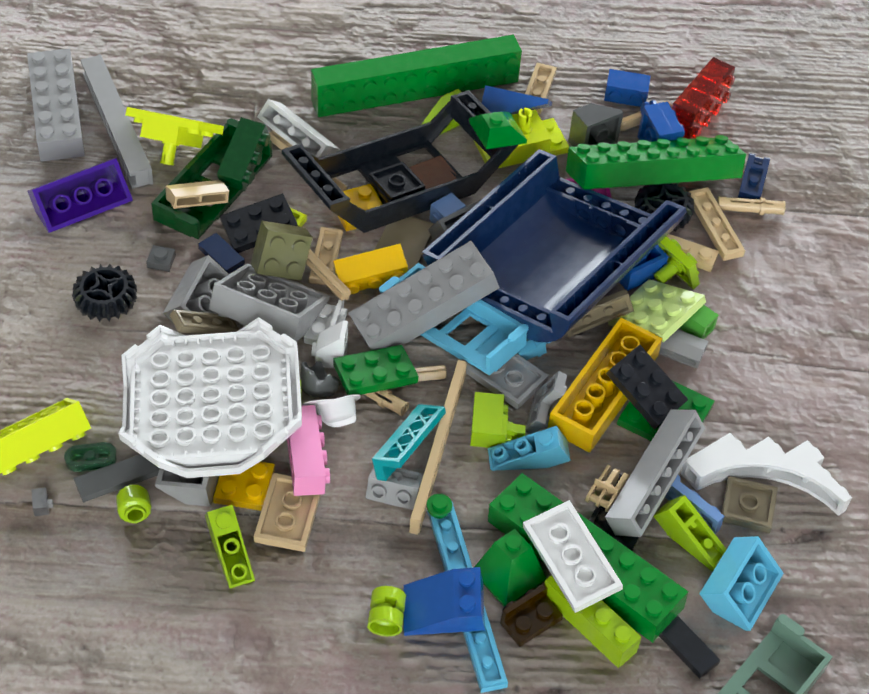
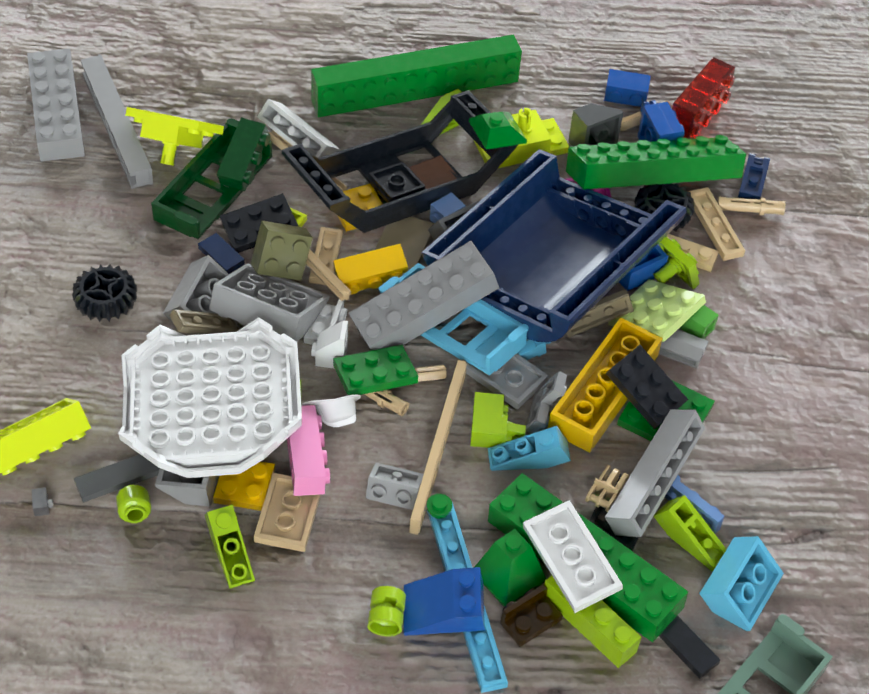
(80, 195): dark purple slope -> none
(90, 456): clear green plate -> none
(161, 258): dark grey plate -> none
(197, 194): tan piece -> none
(316, 381): dark grey hair -> none
(406, 439): teal fence -> none
(509, 101): blue slope -> none
(541, 81): tan plate -> none
(749, 504): dark tan tile -> none
(766, 460): white arch -> none

